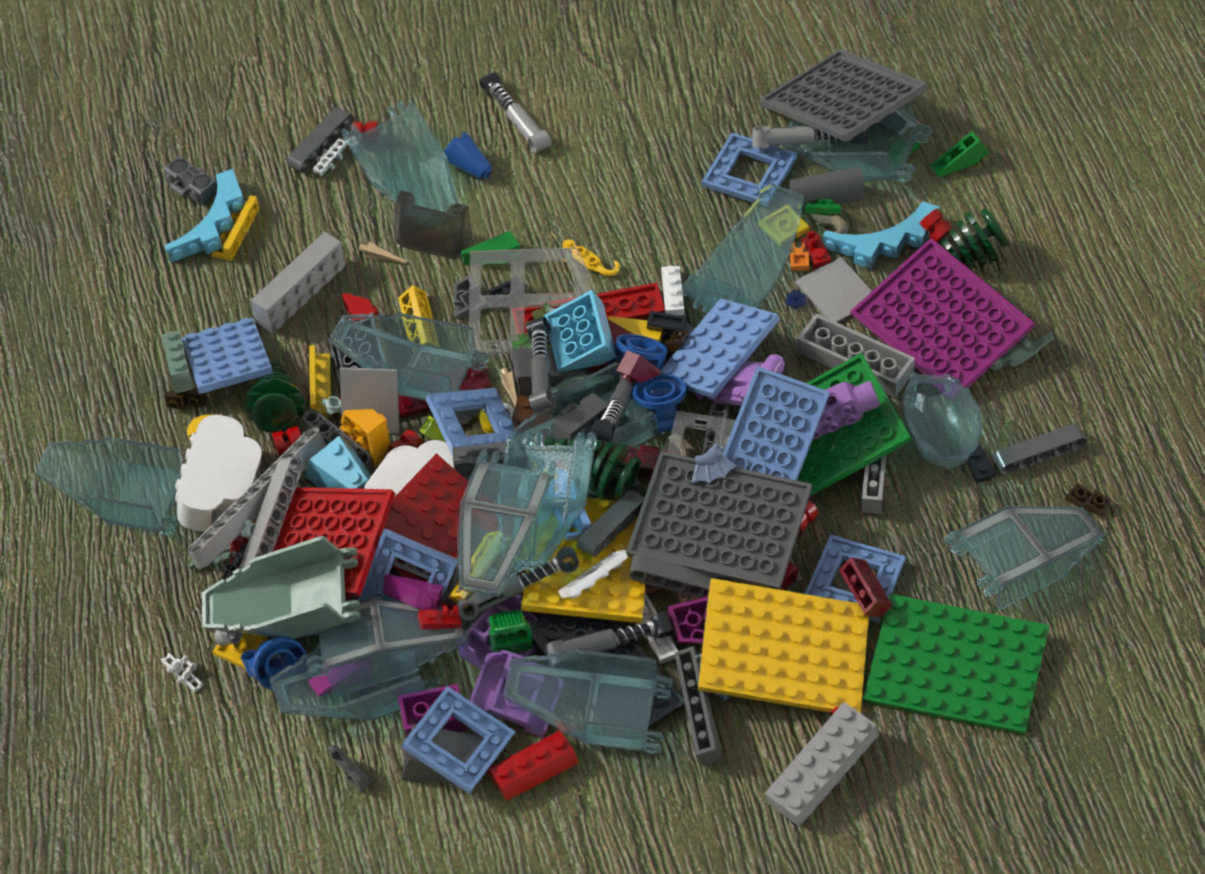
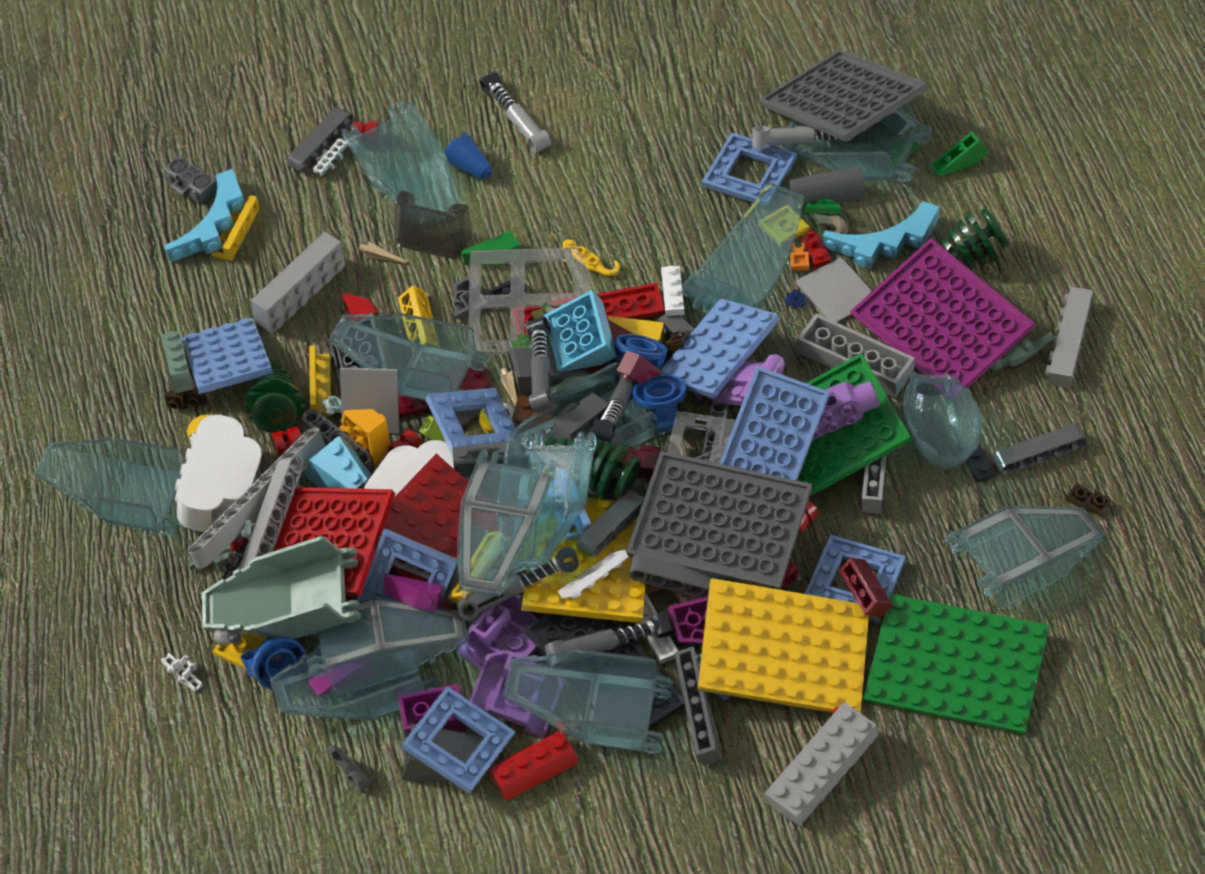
(439, 618): red plate -> none
(510, 632): green piece -> none
(666, 322): black tile -> none
(712, 465): sand blue arm -> none
(936, 225): red wheel -> none
(1070, 337): none -> light grey brick

